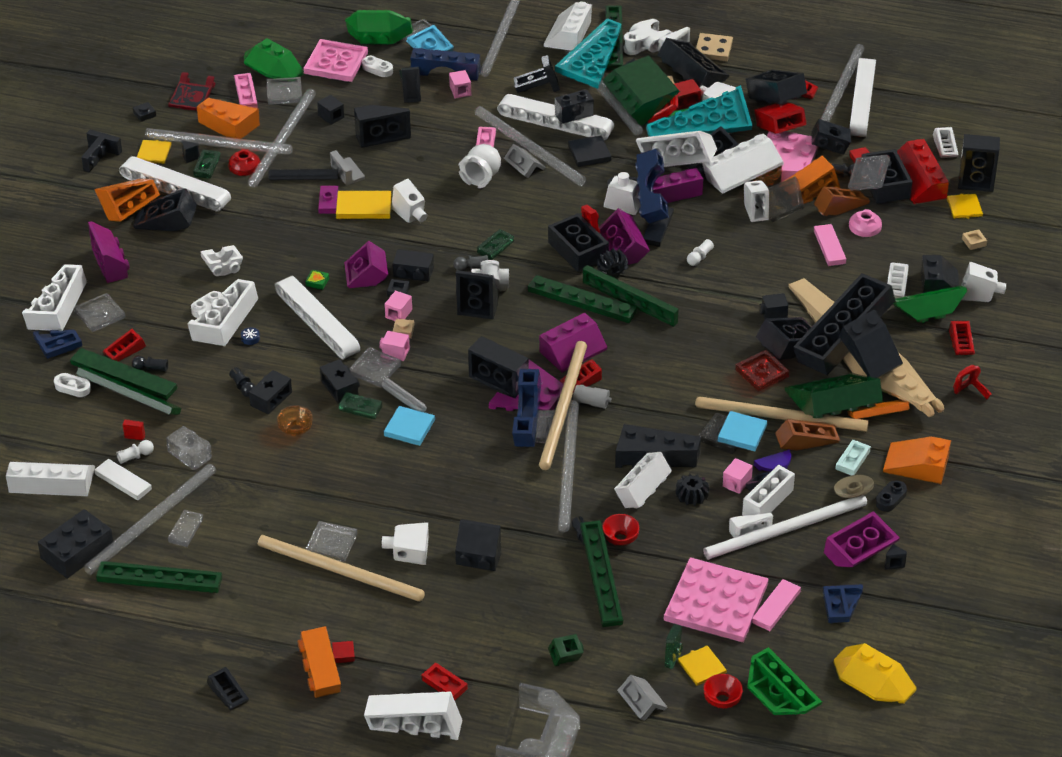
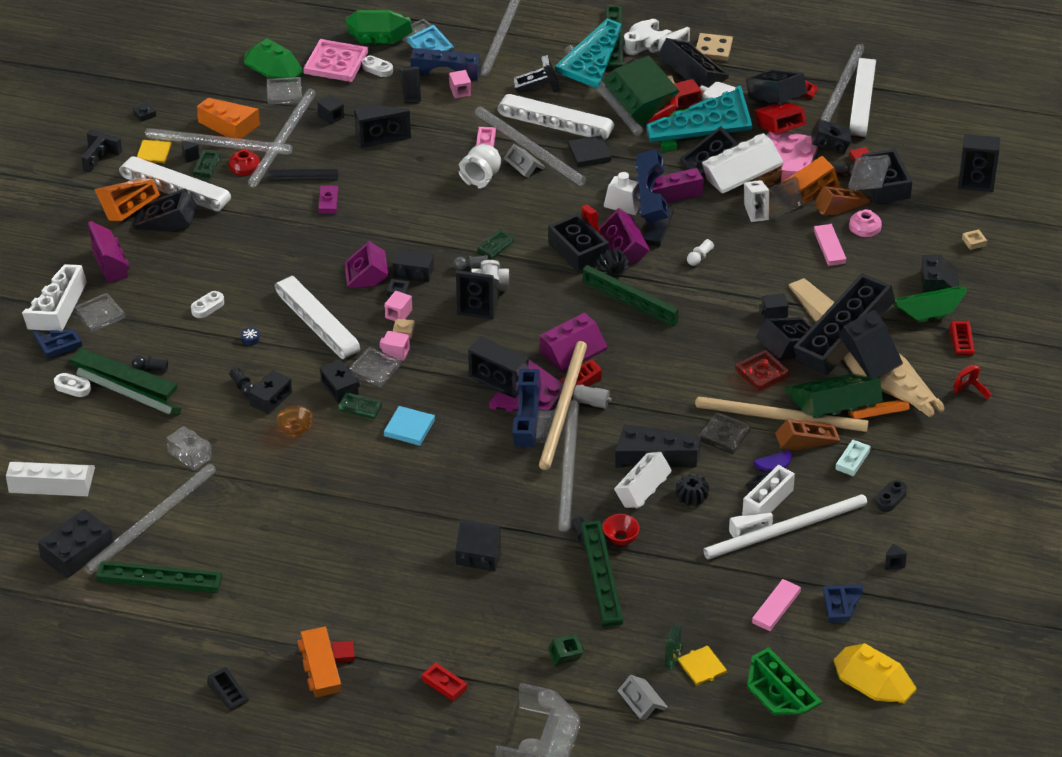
(123, 479): white tile -> none
(132, 339): red slope -> none
(133, 430): red tile -> none
(145, 448): white pin -> none
(185, 528): clear tile -> none
(190, 95): flag -> none
(224, 261): white cylinder -> none
(225, 314): white wedge -> none
(245, 90): bright pink tile -> none
(317, 279): tile -> none
(332, 540): clear tile -> none
(341, 568): tan piece -> none
(346, 168): light grey panel -> none
(363, 205): yellow tile -> none
(403, 395): light grey axle -> none
(408, 202): white torso -> none
(409, 543): white torso -> none
(414, 713): white wedge -> none
(570, 27): white slope -> none
(574, 106): black brick -> none
(582, 299): dark green plate -> none
(681, 147): white slope -> none
(716, 599): bright pink plate -> none
(723, 685): red piece -> none
(737, 475): bright pink brick -> none
(742, 431): medium azure tile -> none
(854, 486): dark tan dish -> none
(859, 541): magenta slope -> none
(898, 278): white slope -> none
(919, 458): orange slope -> none
(926, 175): red slope -> none
(945, 133): white slope -> none
(964, 206): yellow piece -> none
(981, 283): white torso -> none

